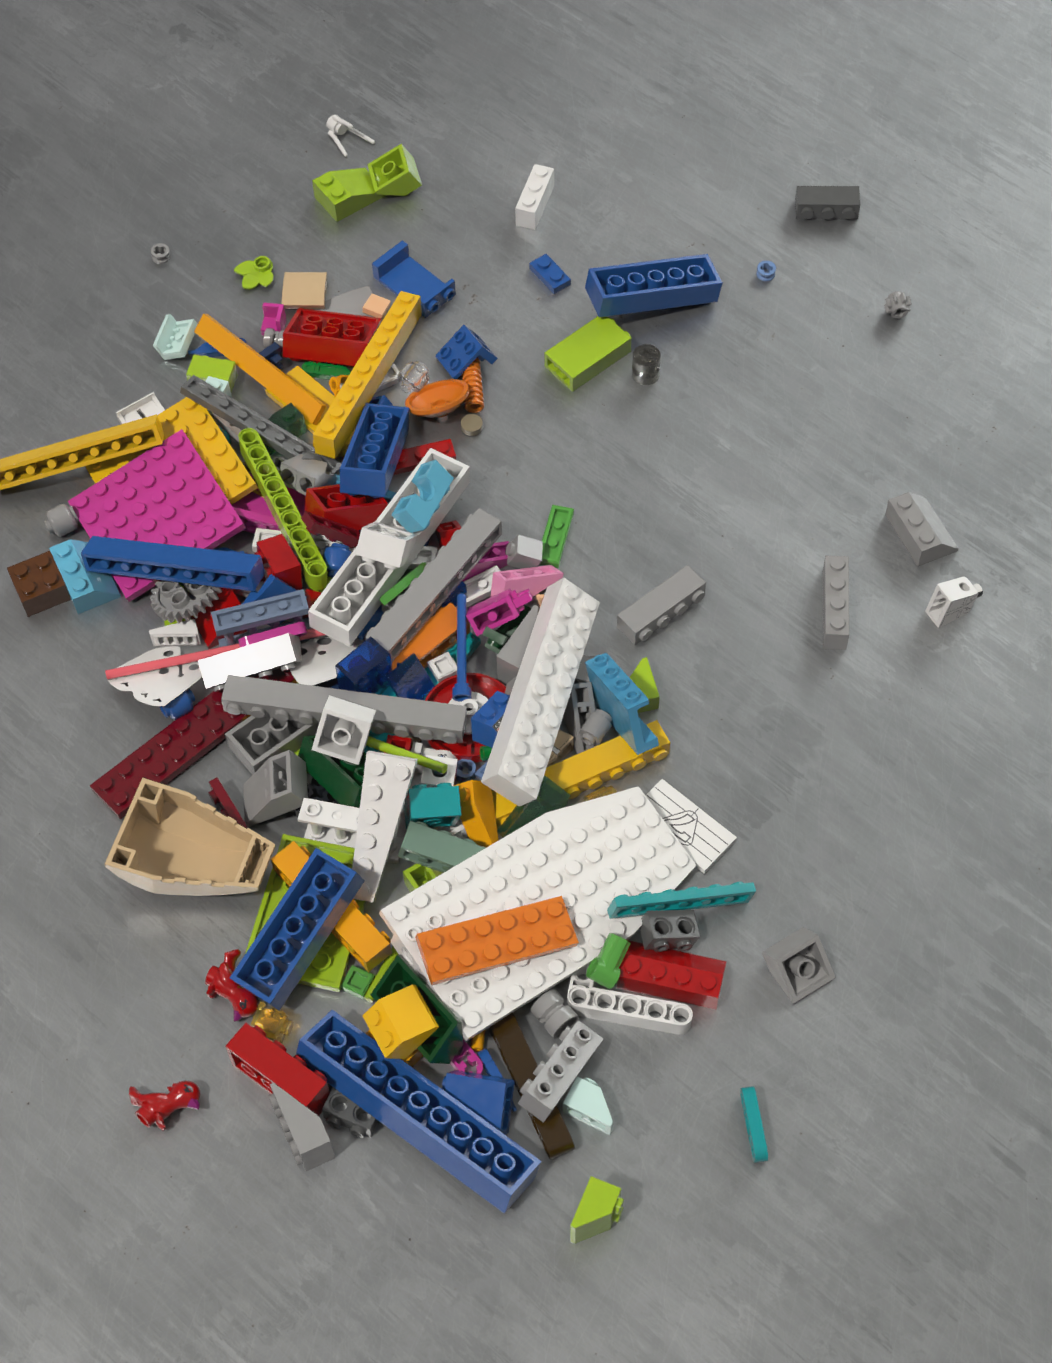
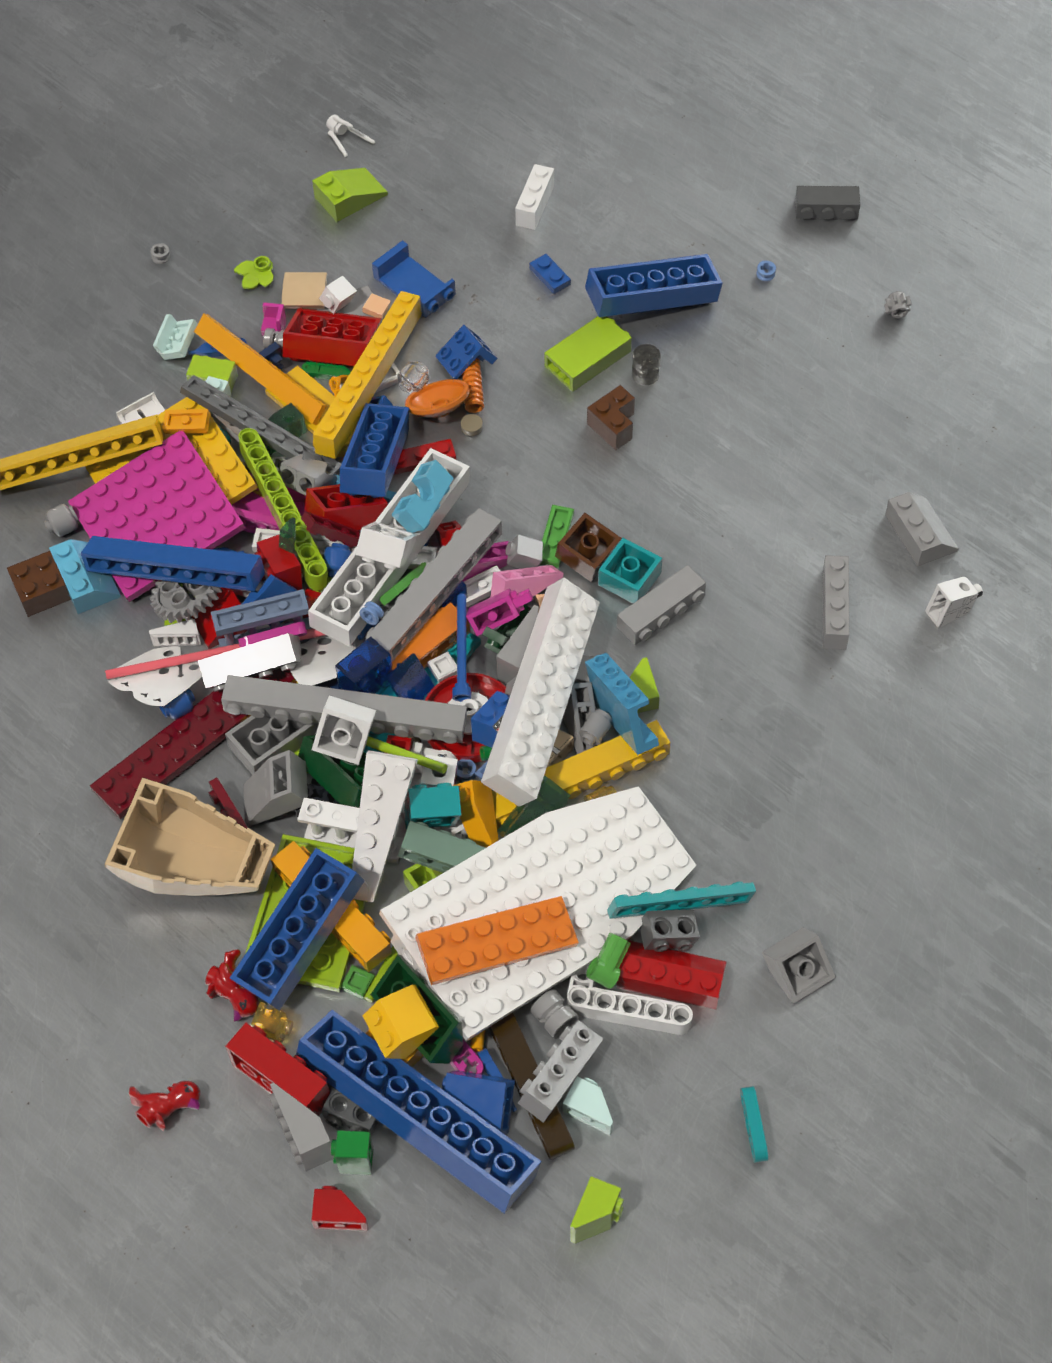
(186, 420): none -> light orange plate
(287, 535): none -> clear green slope
(336, 1211): none -> red slope
(337, 294): none -> white brick
(353, 1152): none -> green brick
(371, 613): none -> medium blue bush
(394, 173): lime slope -> none
(587, 546): none -> reddish brown brick
(610, 417): none -> reddish brown brick
(630, 571): none -> teal brick
(695, 830): white tile -> none

